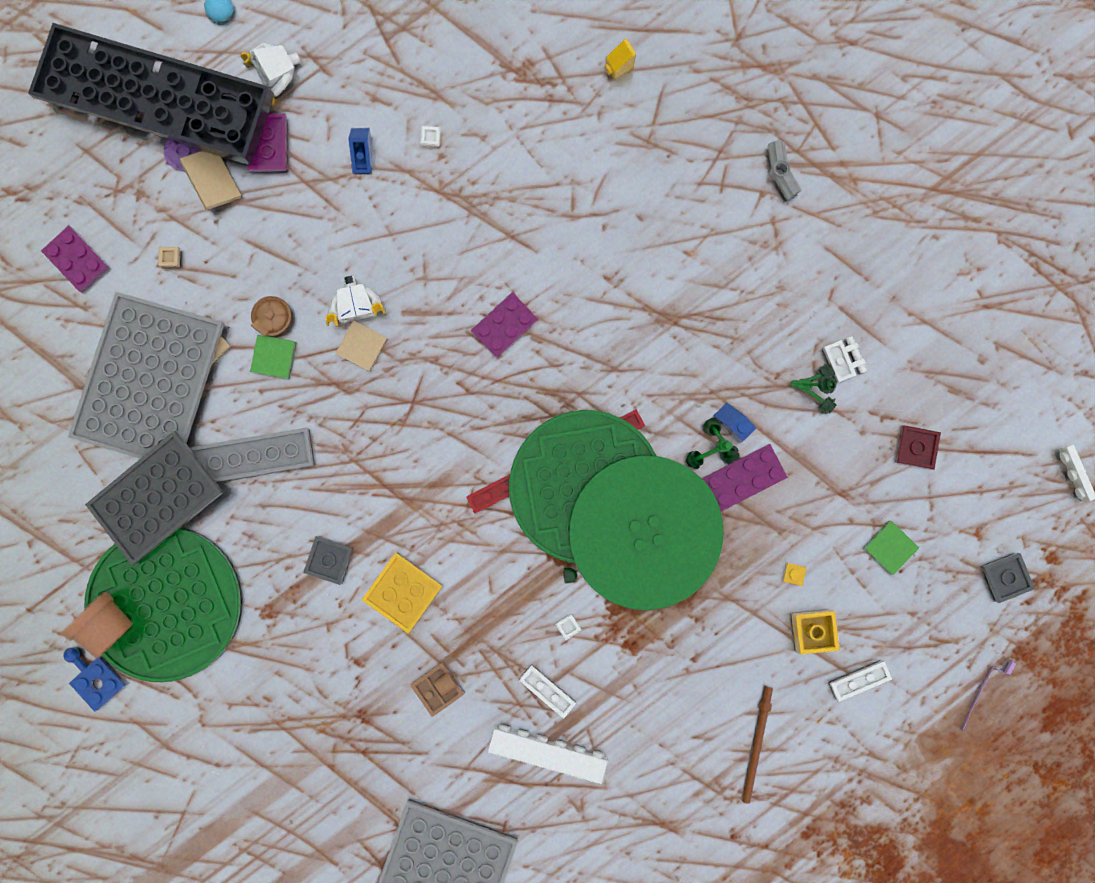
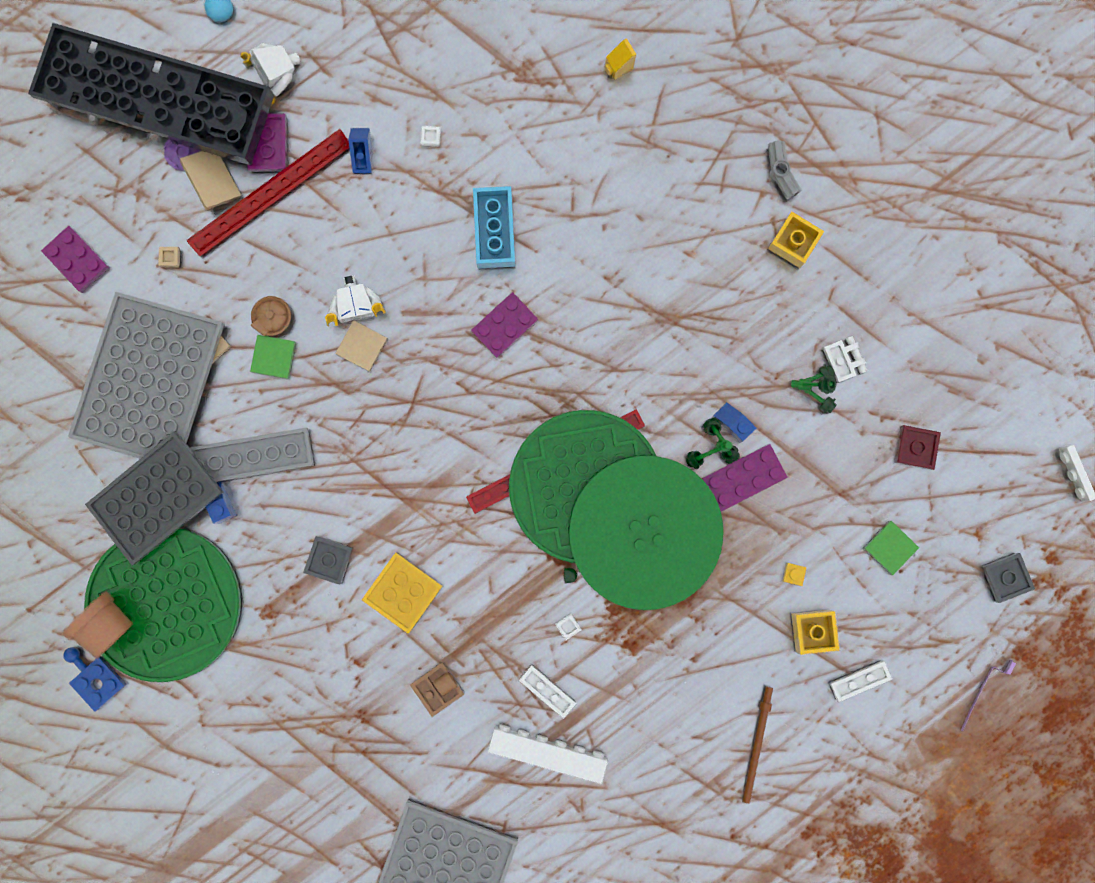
(221, 508): none -> blue slope
(269, 192): none -> red plate
(494, 227): none -> medium azure brick
(796, 240): none -> yellow brick

